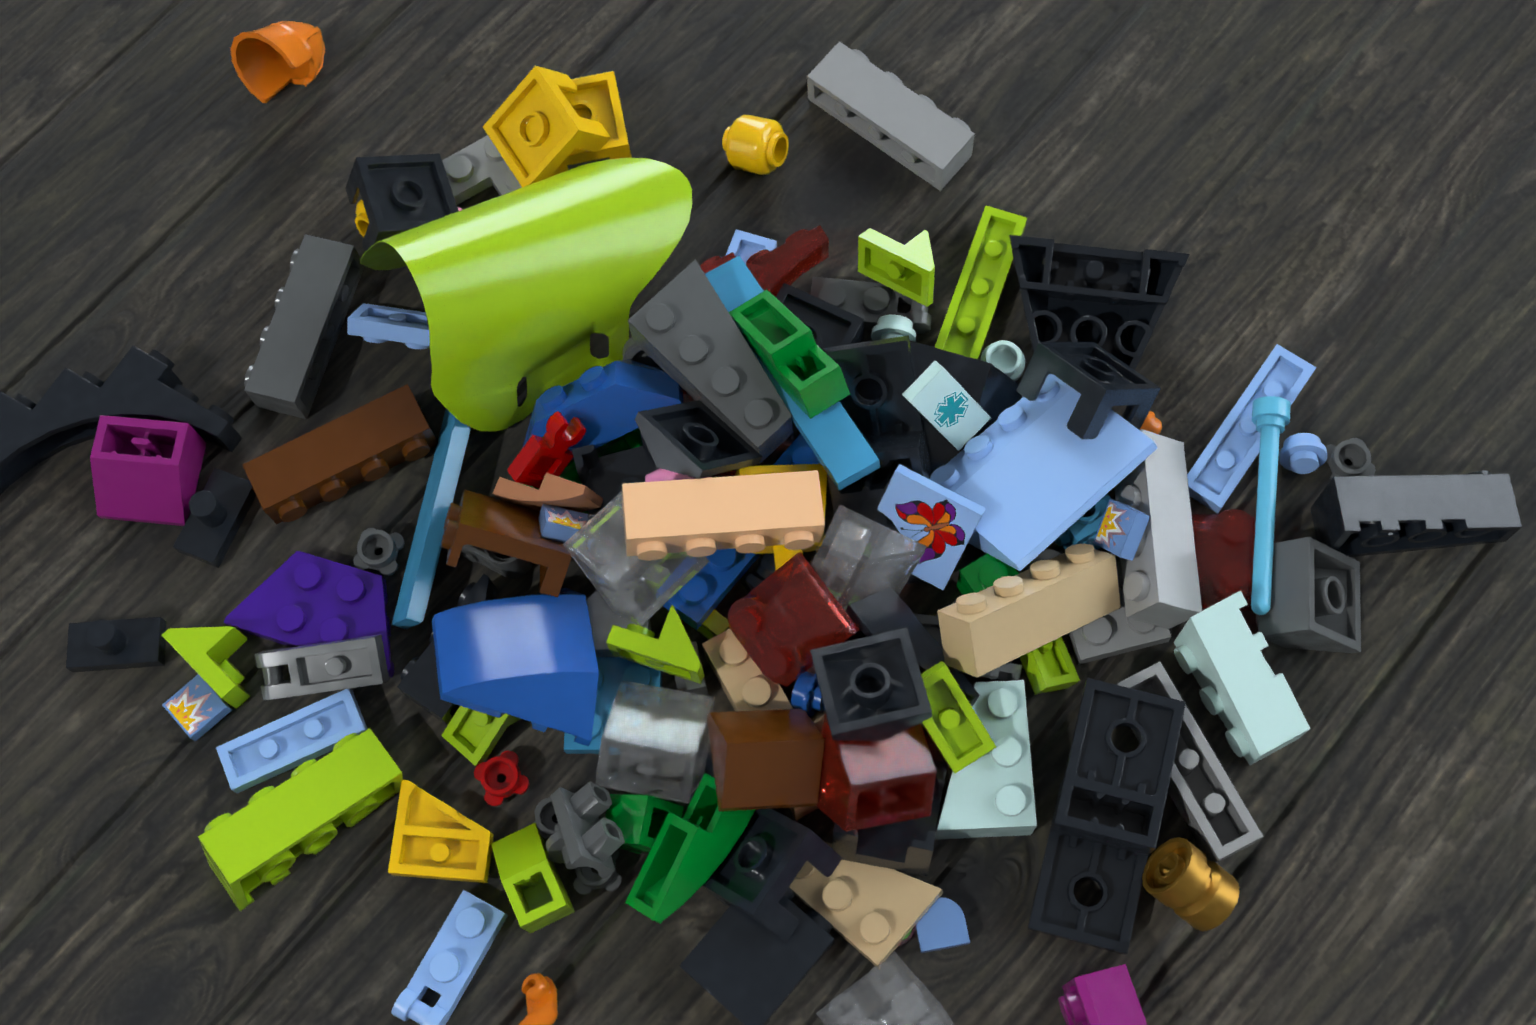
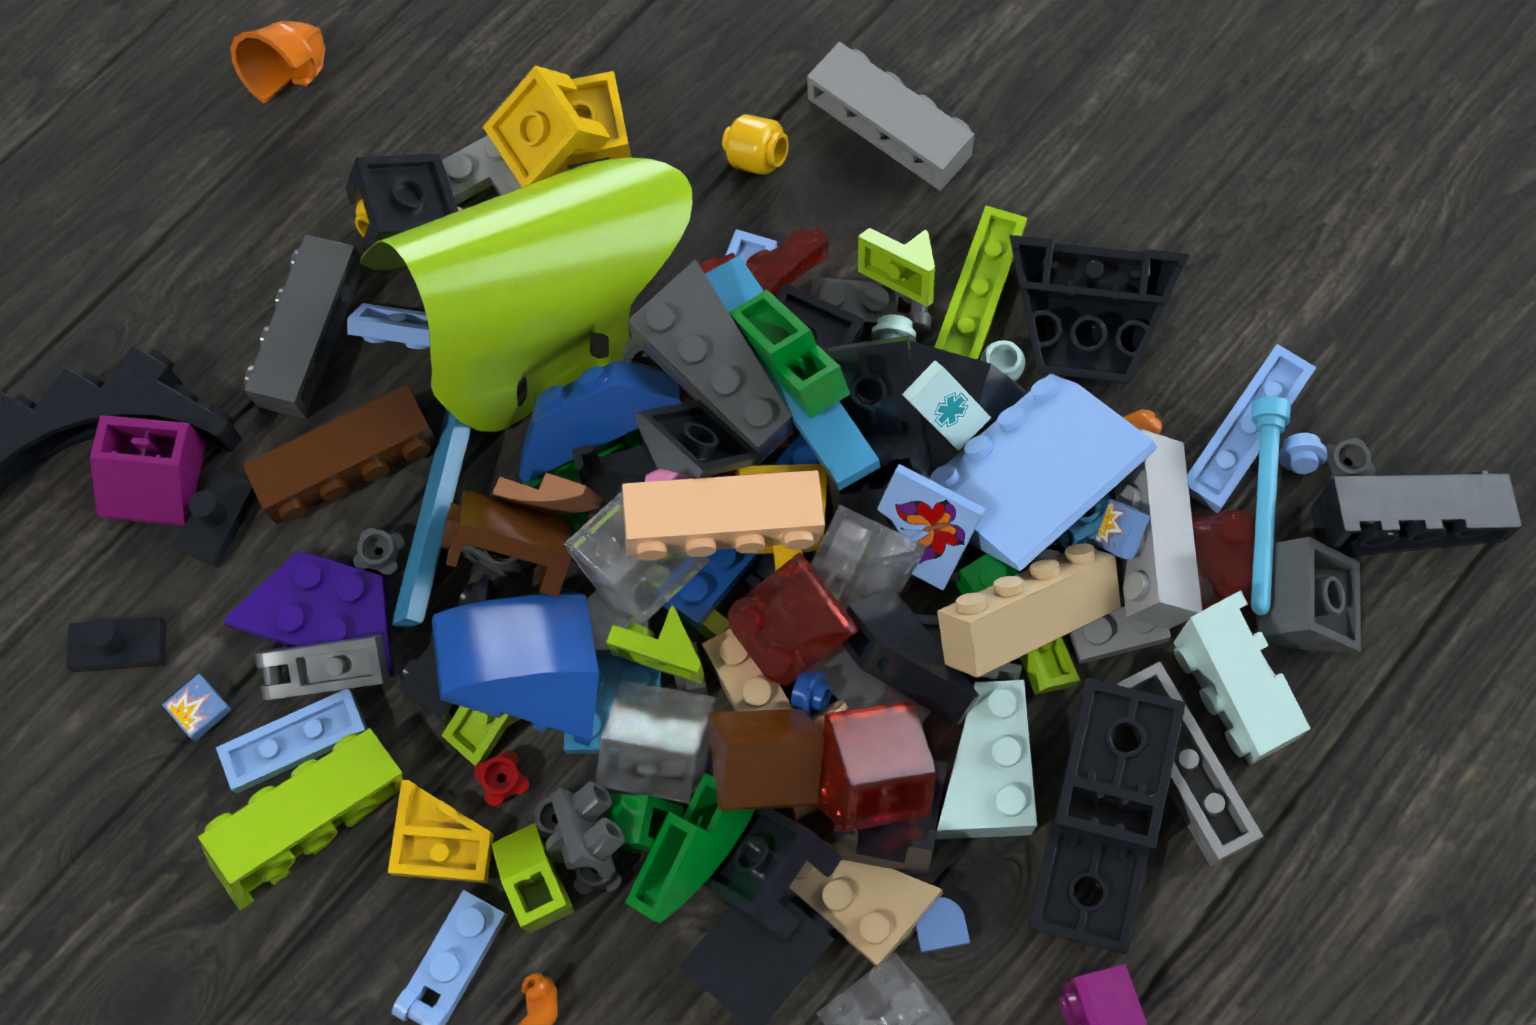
(207, 653): lime slope -> none
(547, 453): red plate -> none
(560, 523): medium blue tile -> none
(871, 686): black slope -> none
(953, 721): lime plate -> none
(1097, 377): black panel -> none
(1190, 884): pearl gold wheel -> none

